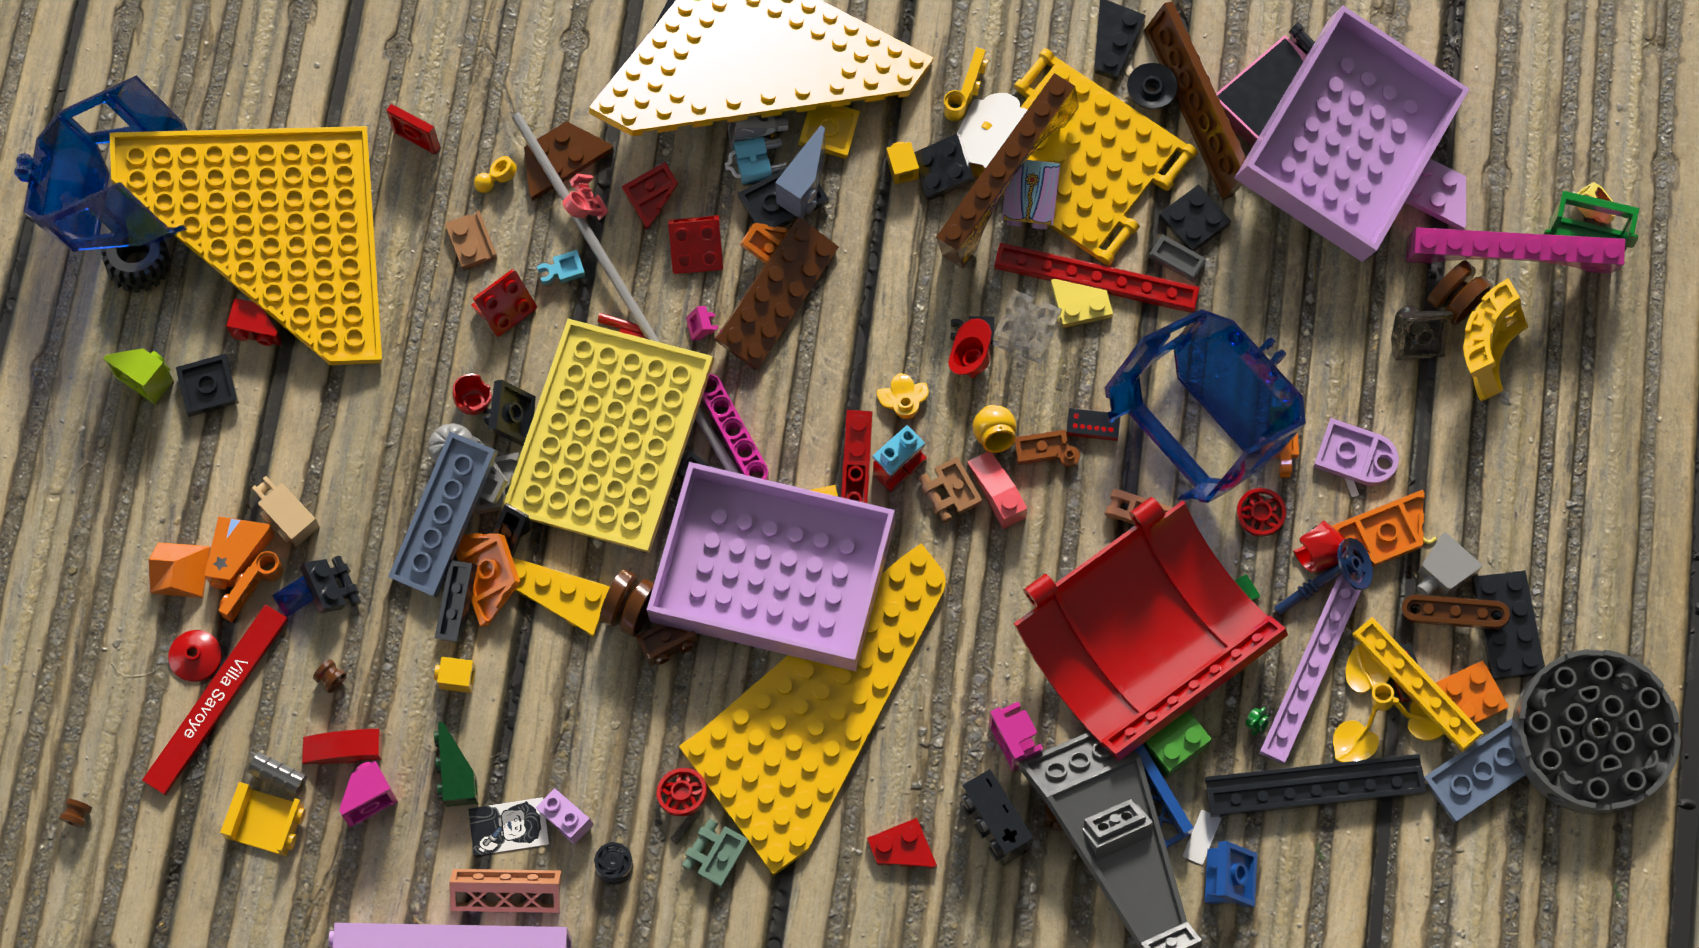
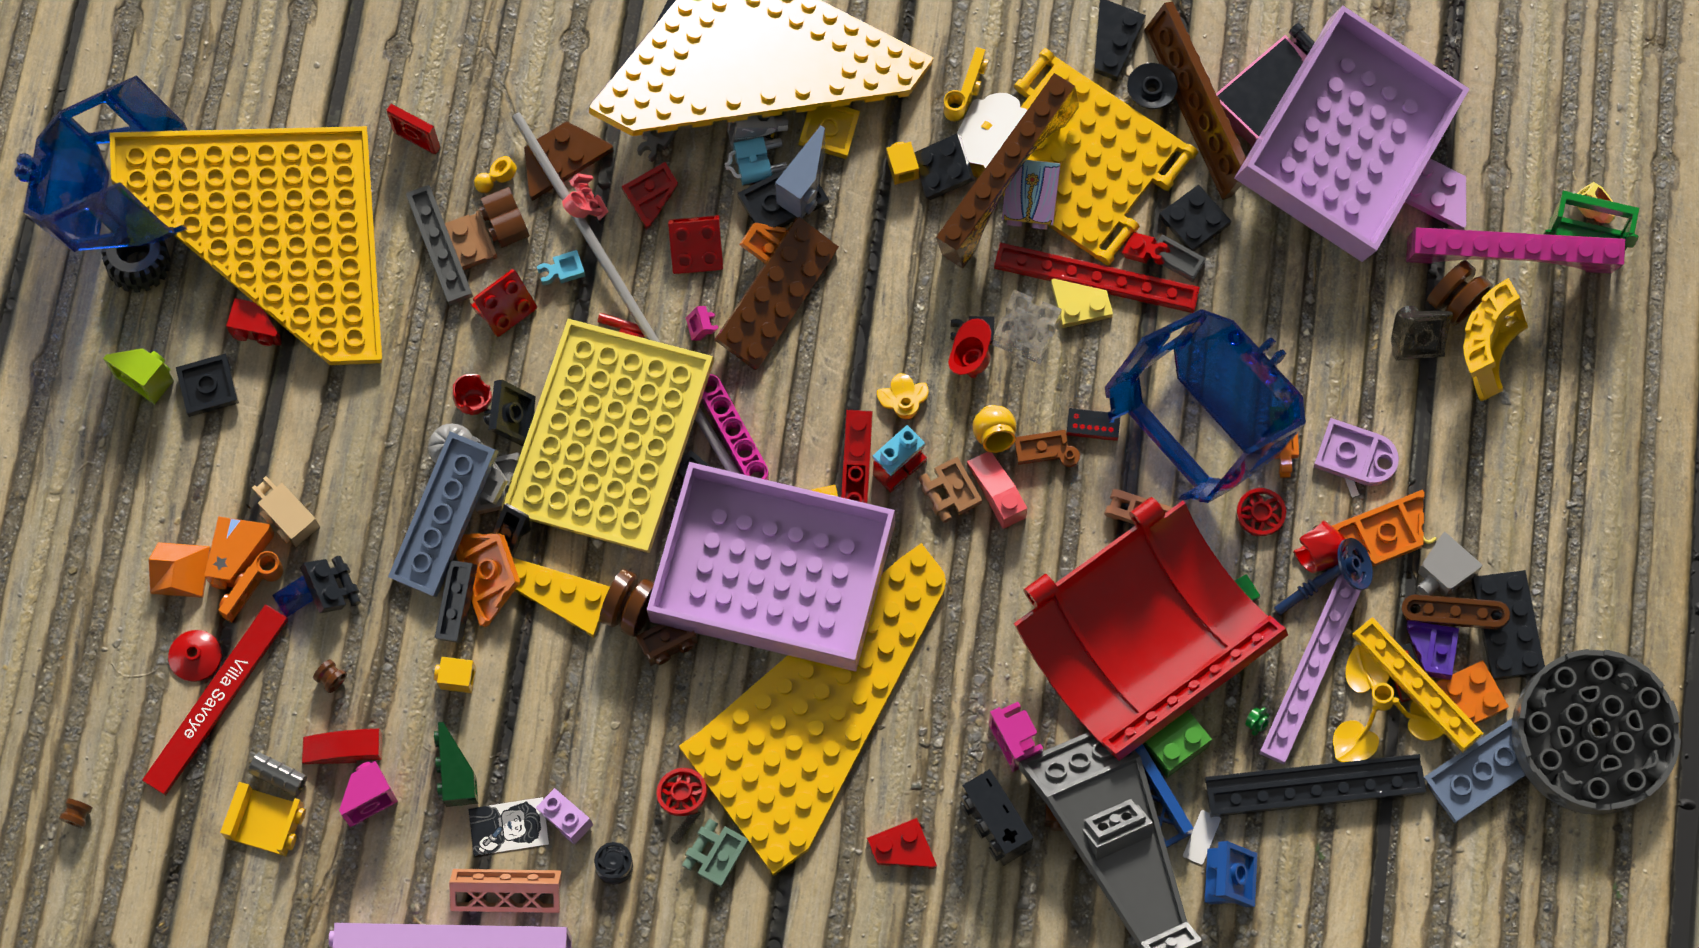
(439, 245): none -> dark grey plate
(504, 217): none -> reddish brown brick
(655, 140): none -> dark grey plate
(1142, 247): none -> red plate
(1434, 647): none -> dark purple wing

